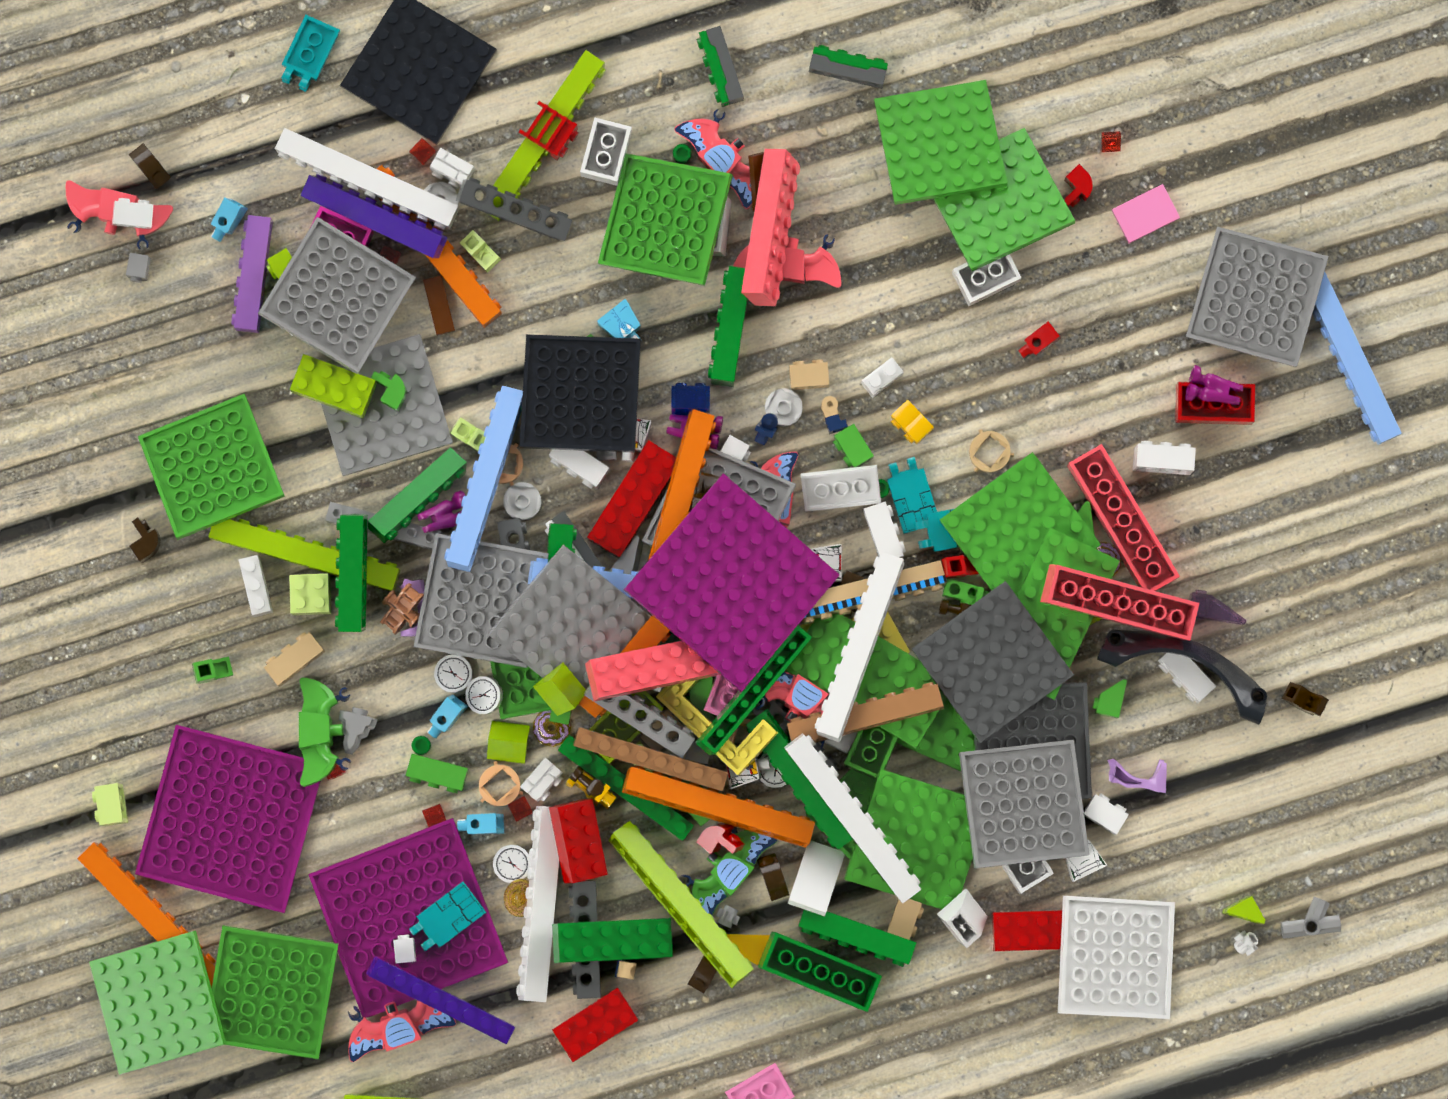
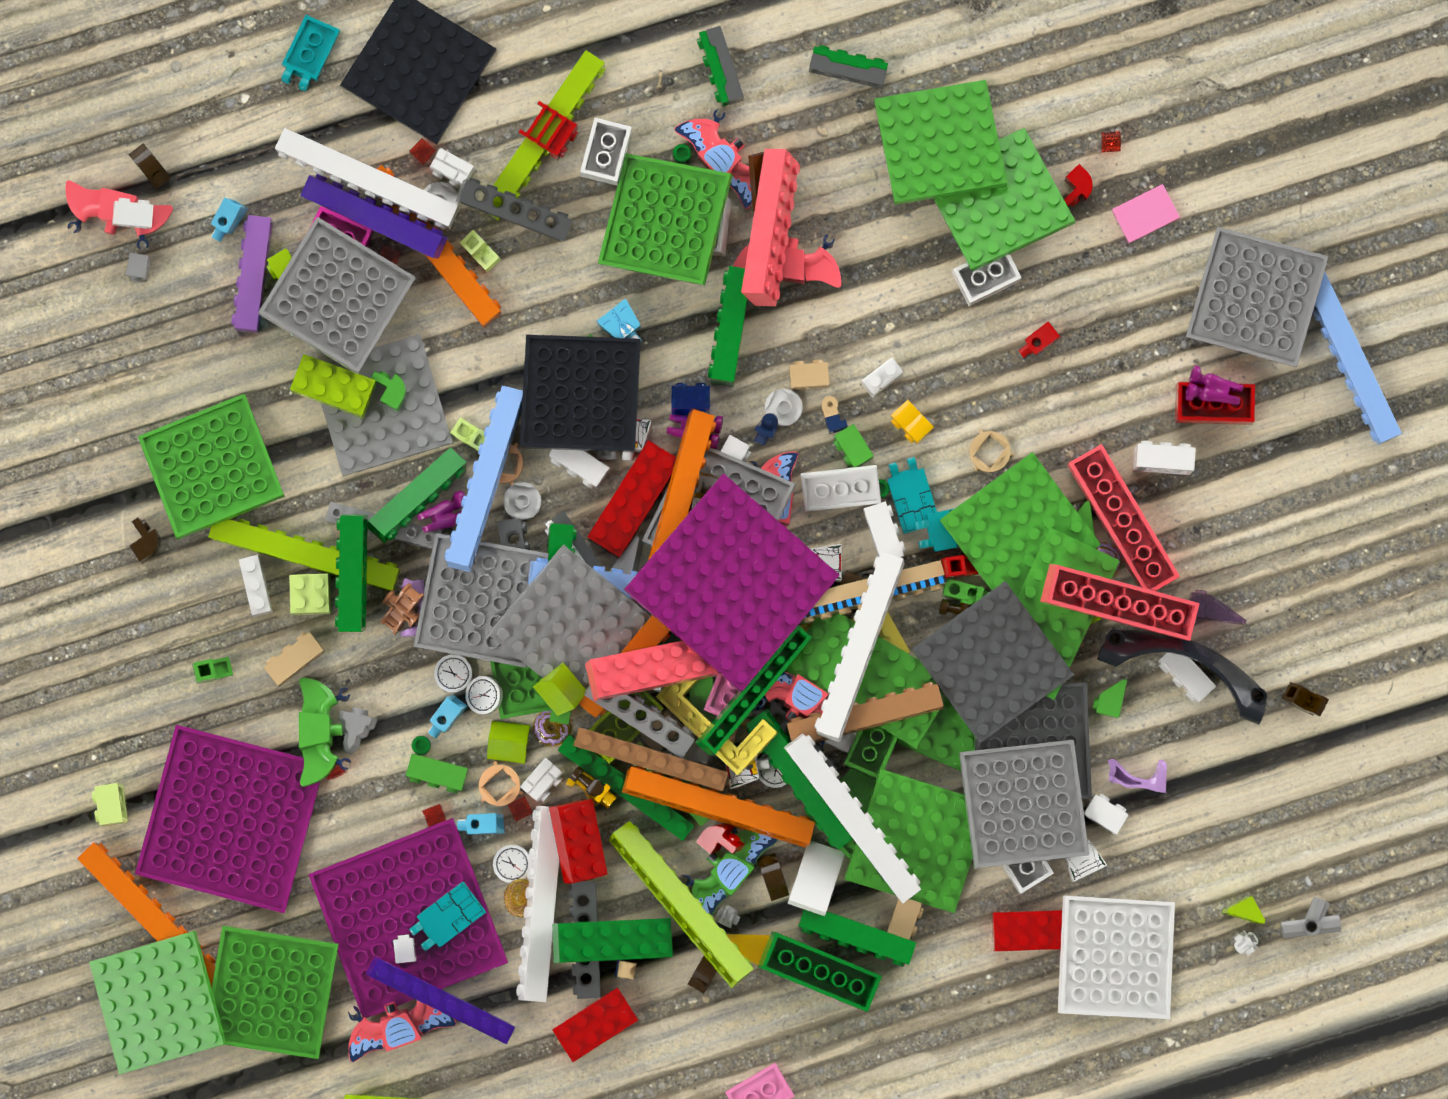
(439, 305): reddish brown tile -> none
(964, 918): white slope -> none

